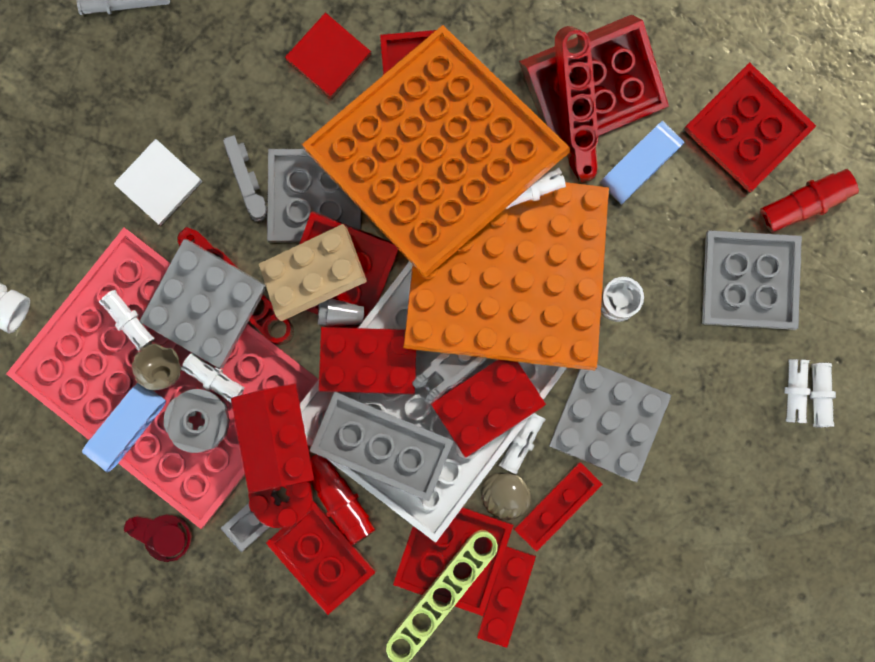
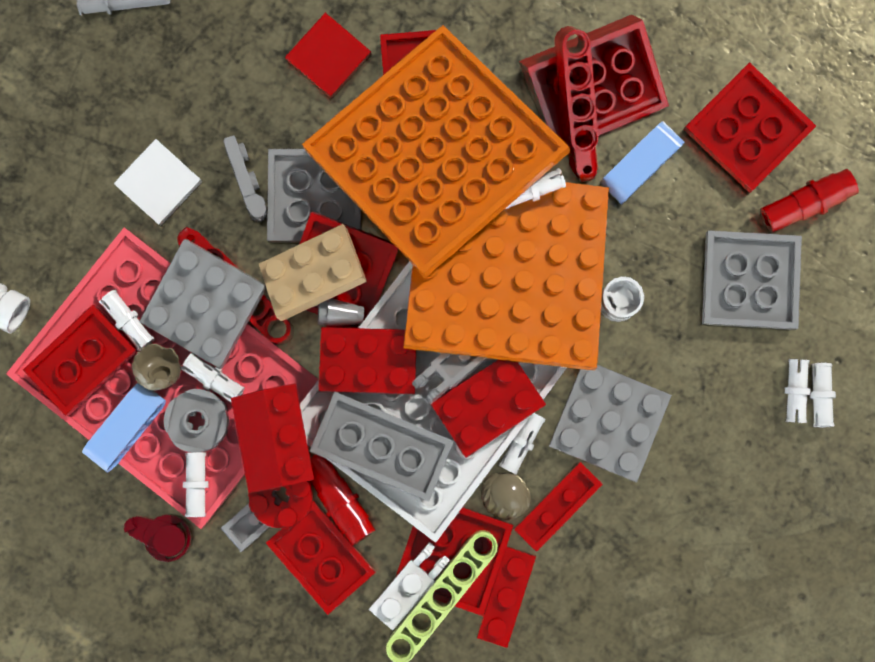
(80, 360): none -> red plate
(195, 484): none -> white pin
(406, 589): none -> white hinge

